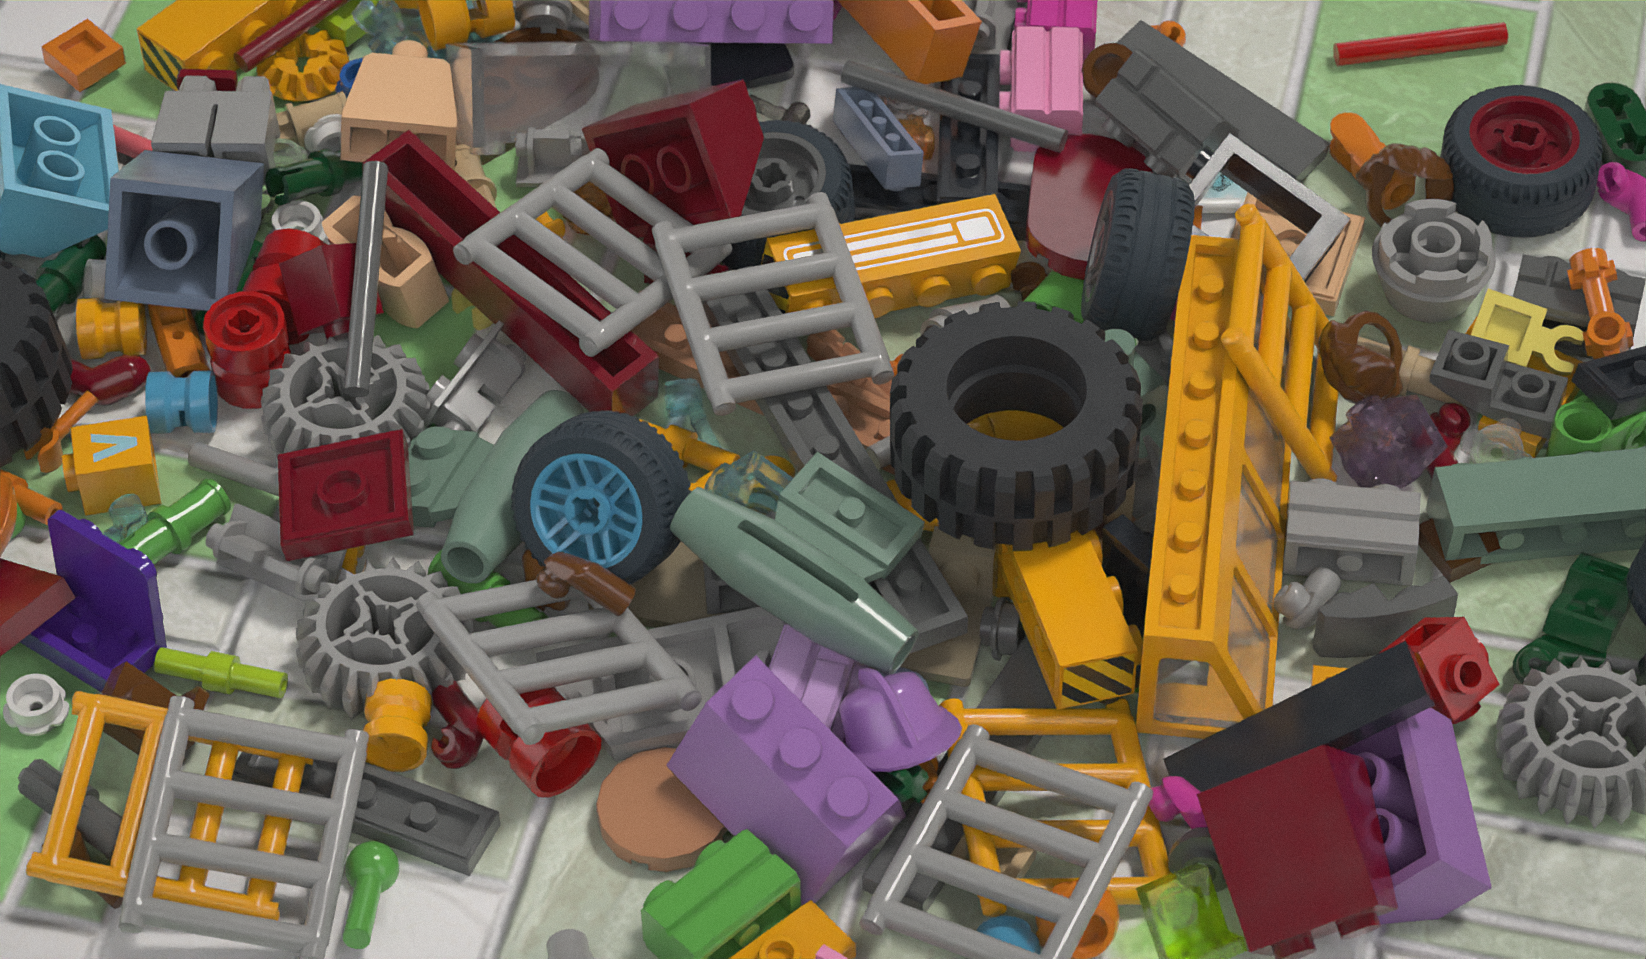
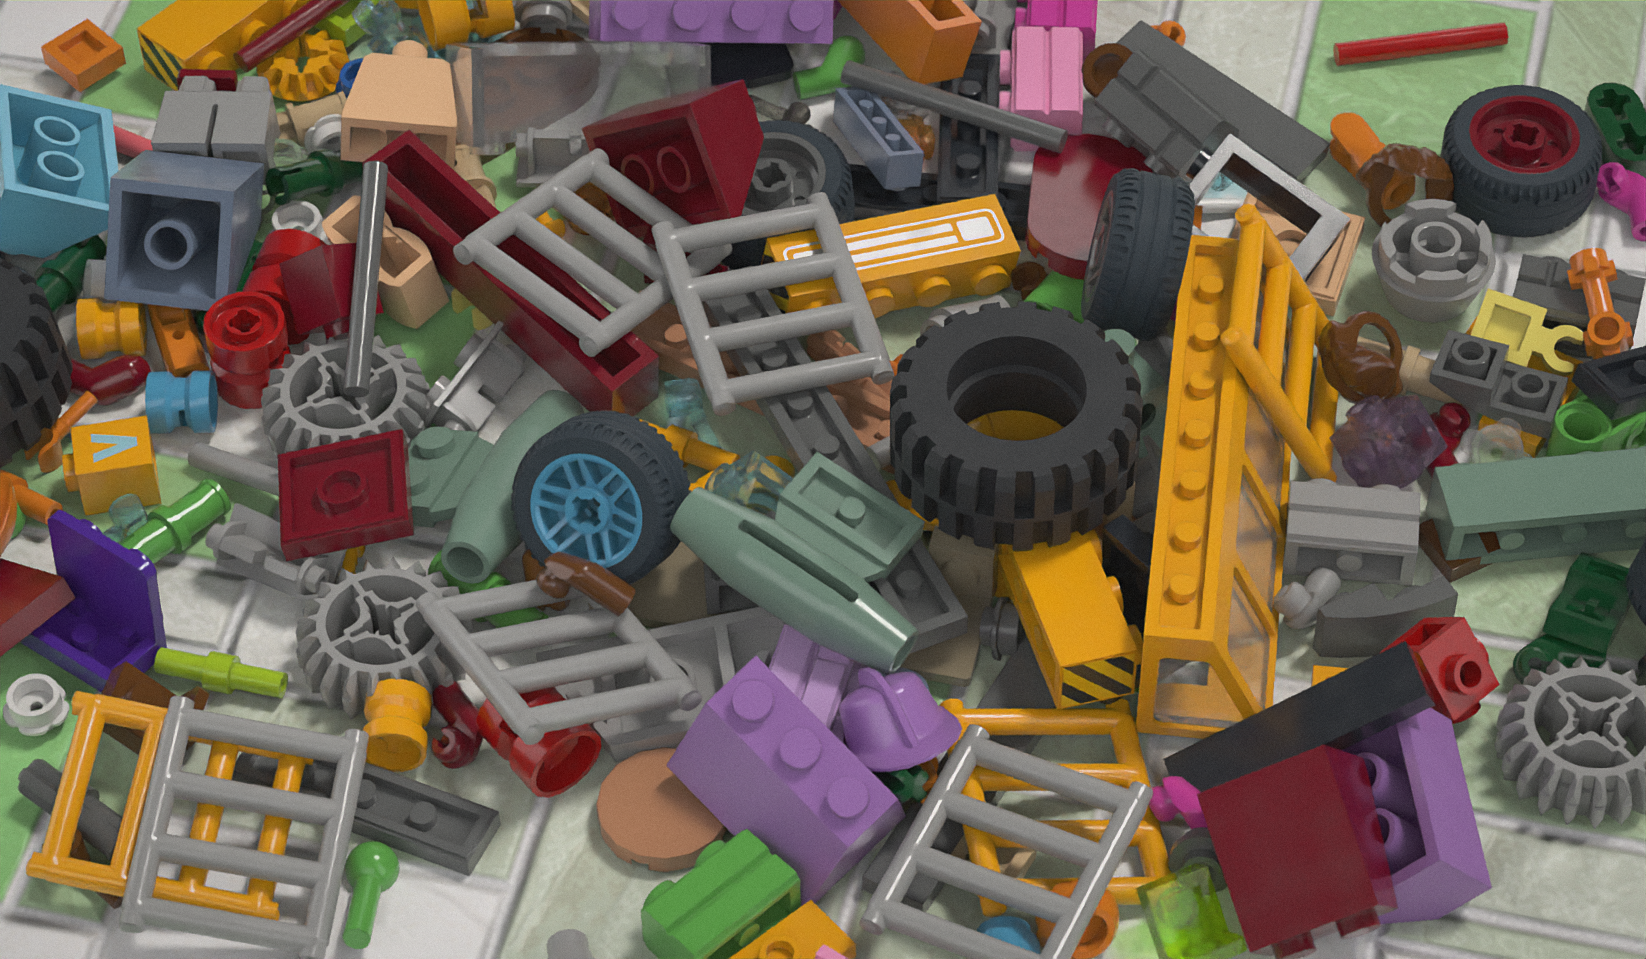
(827, 78): none -> bright green arm

